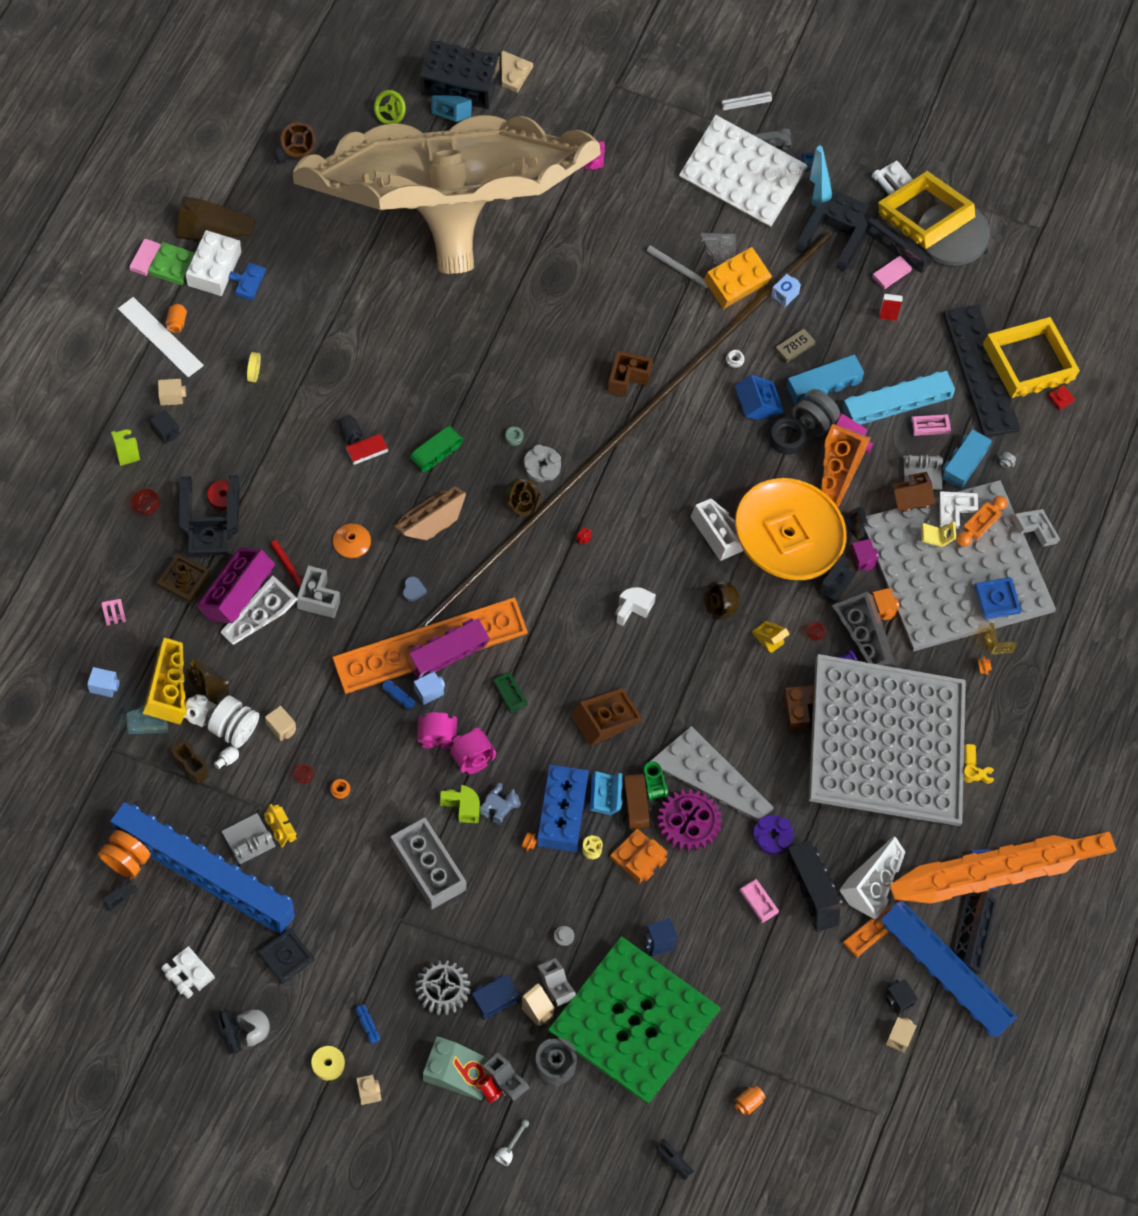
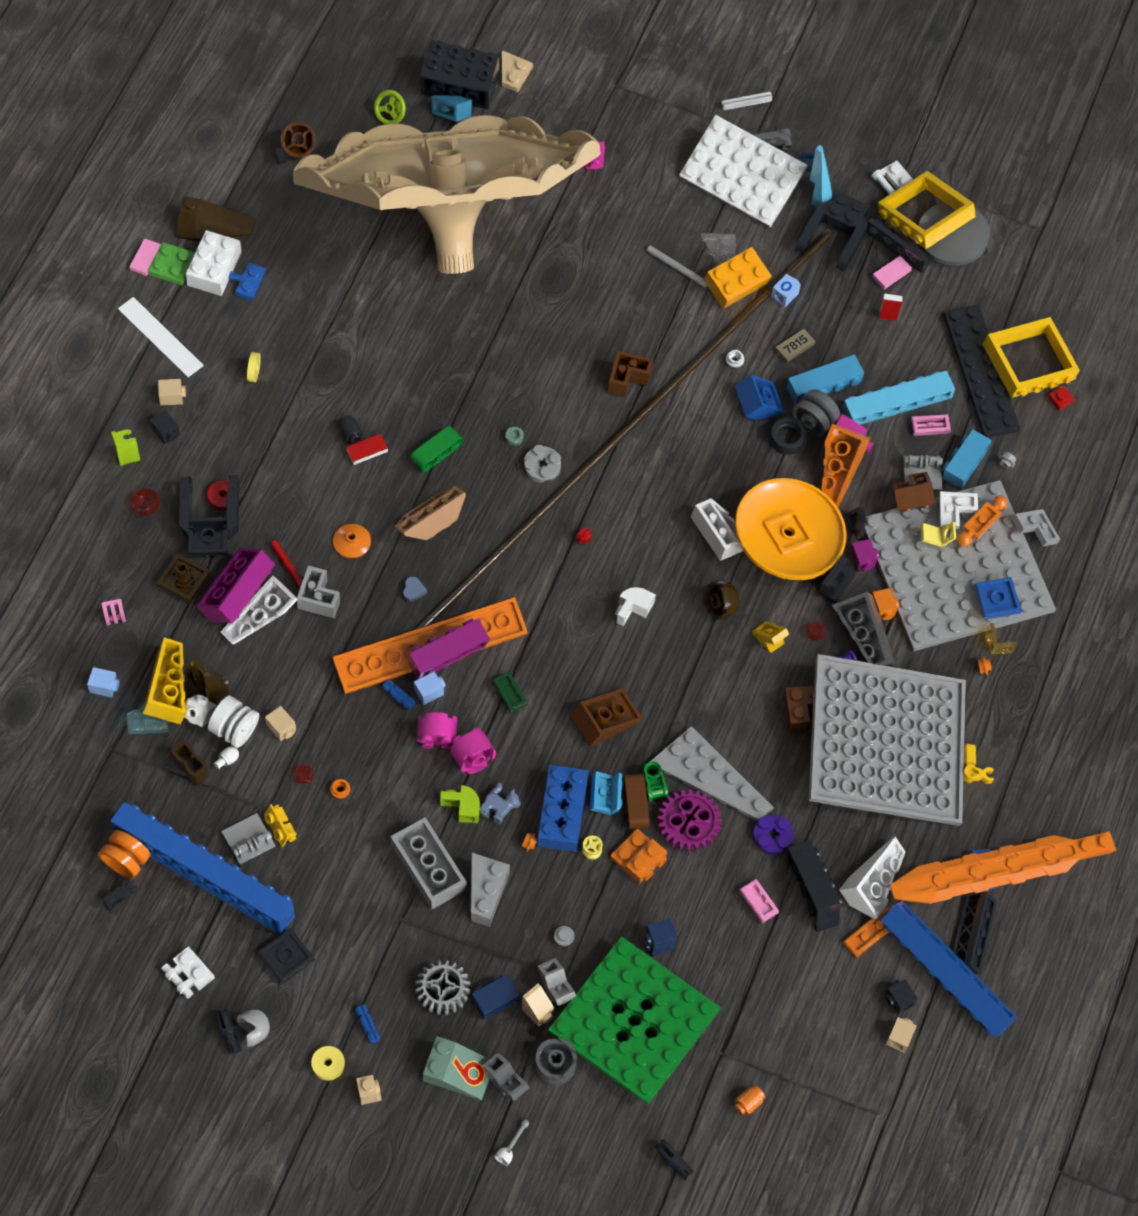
(176, 318): orange brick -> none
(486, 887): none -> light grey wedge
(488, 1088): red bush -> none
(521, 497): dark brown cylinder -> none

